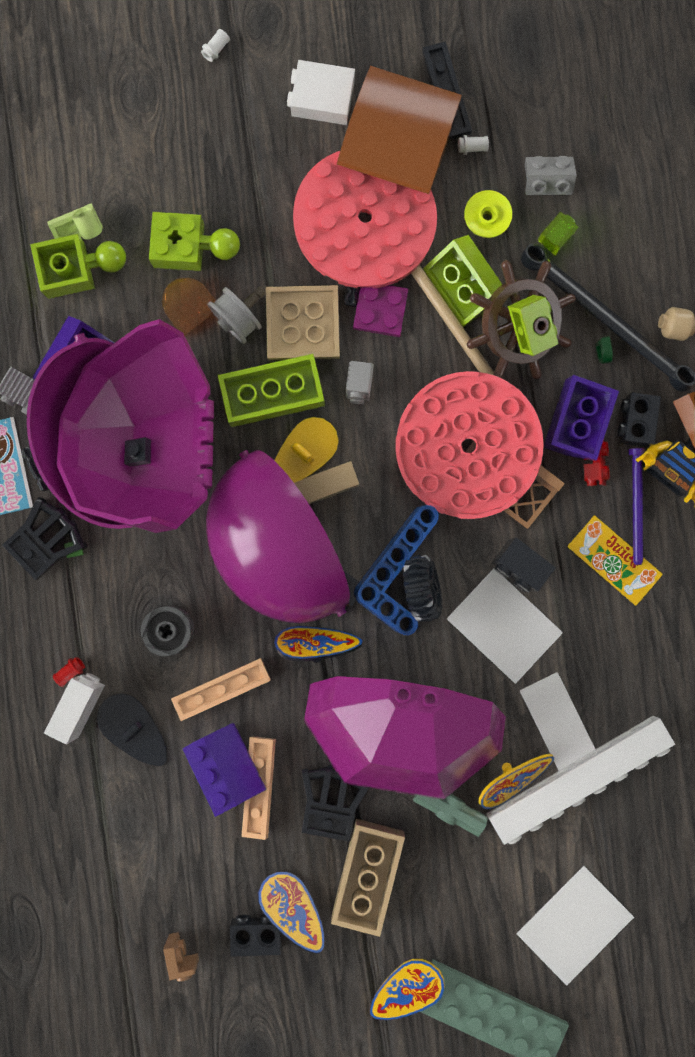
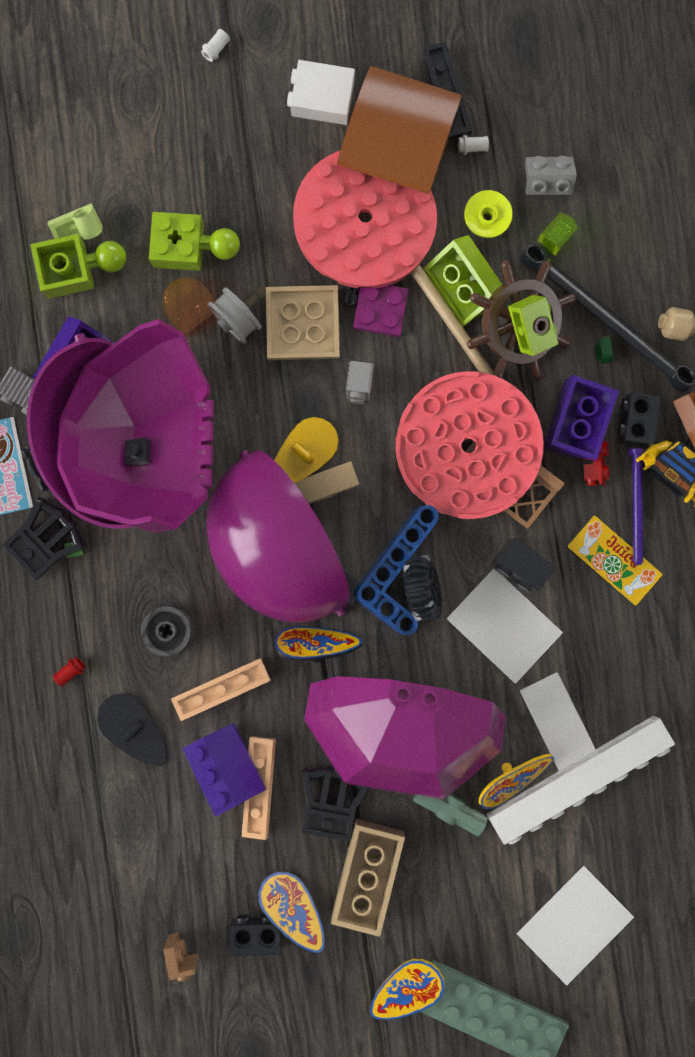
(74, 708): white brick -> none
(271, 390): lime brick -> none

